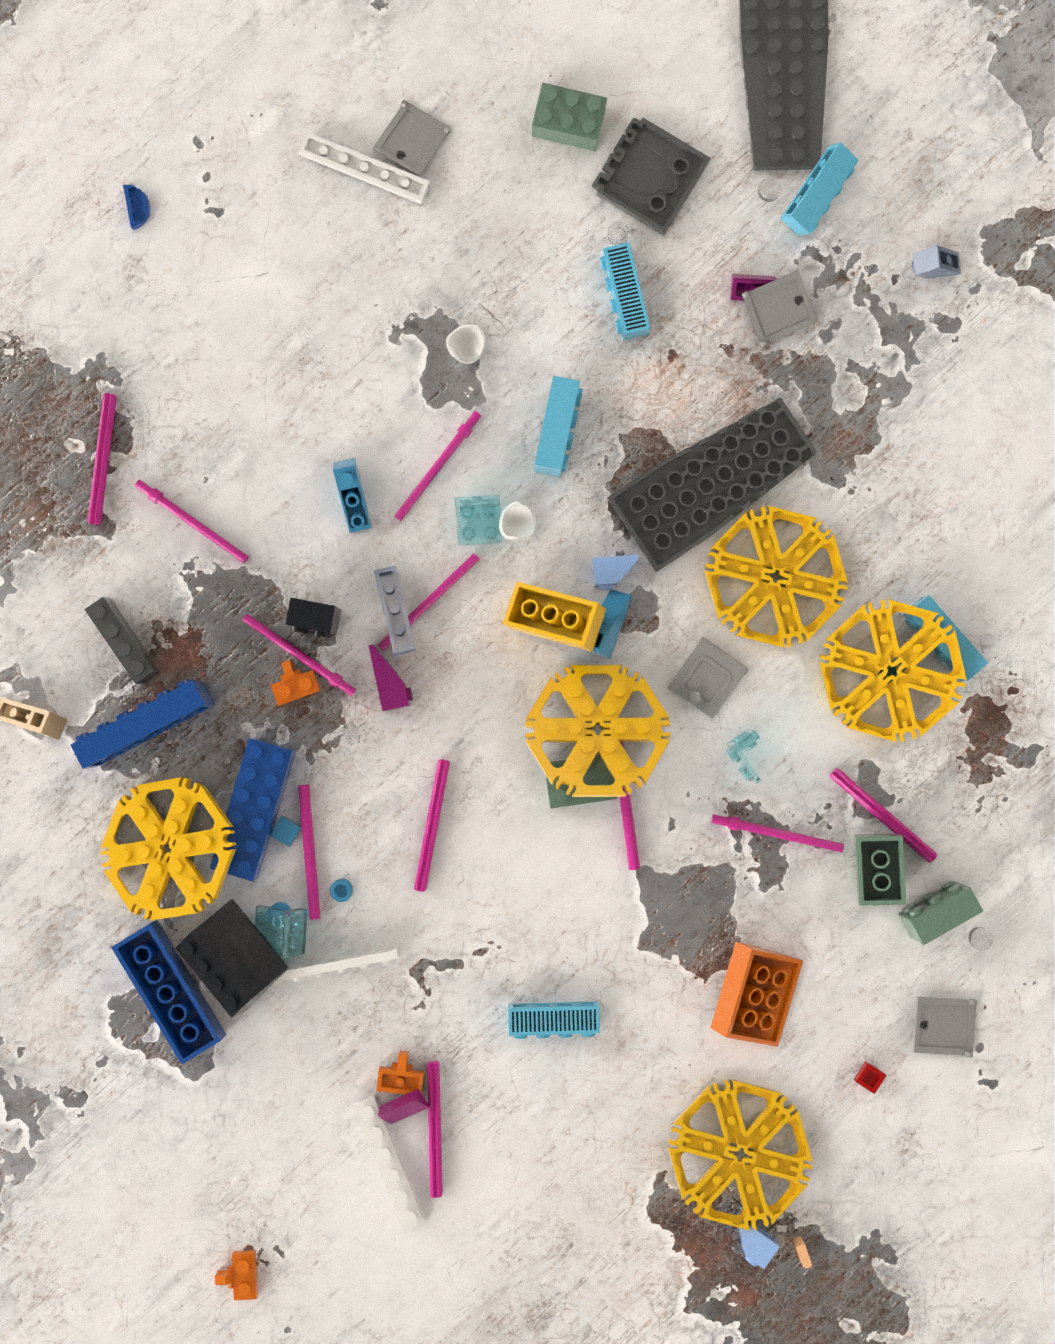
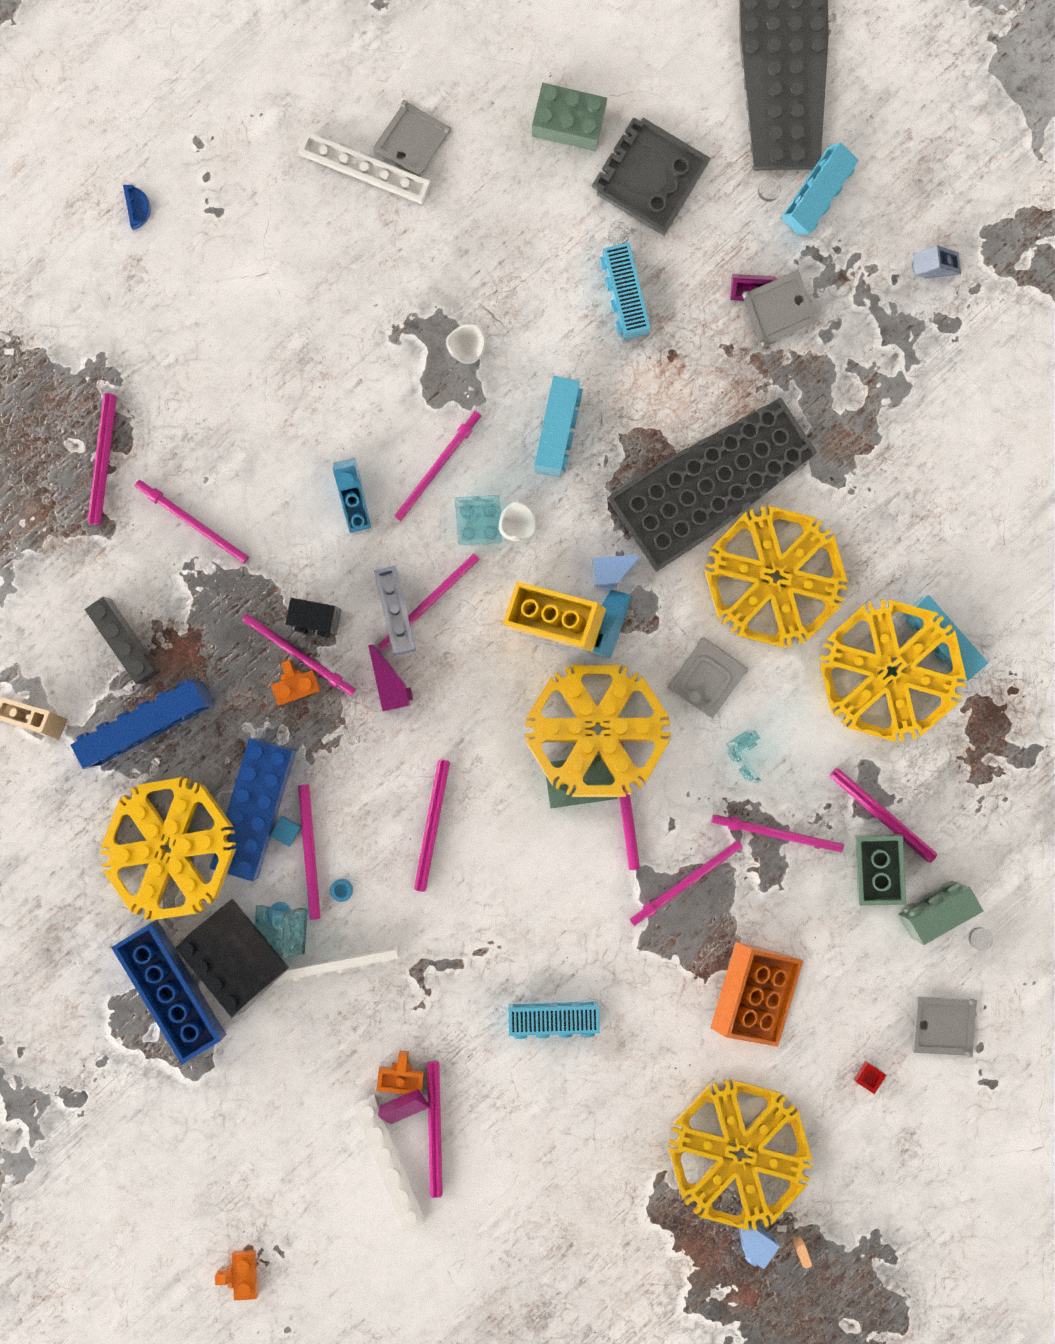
(650, 908): none -> dark pink bar

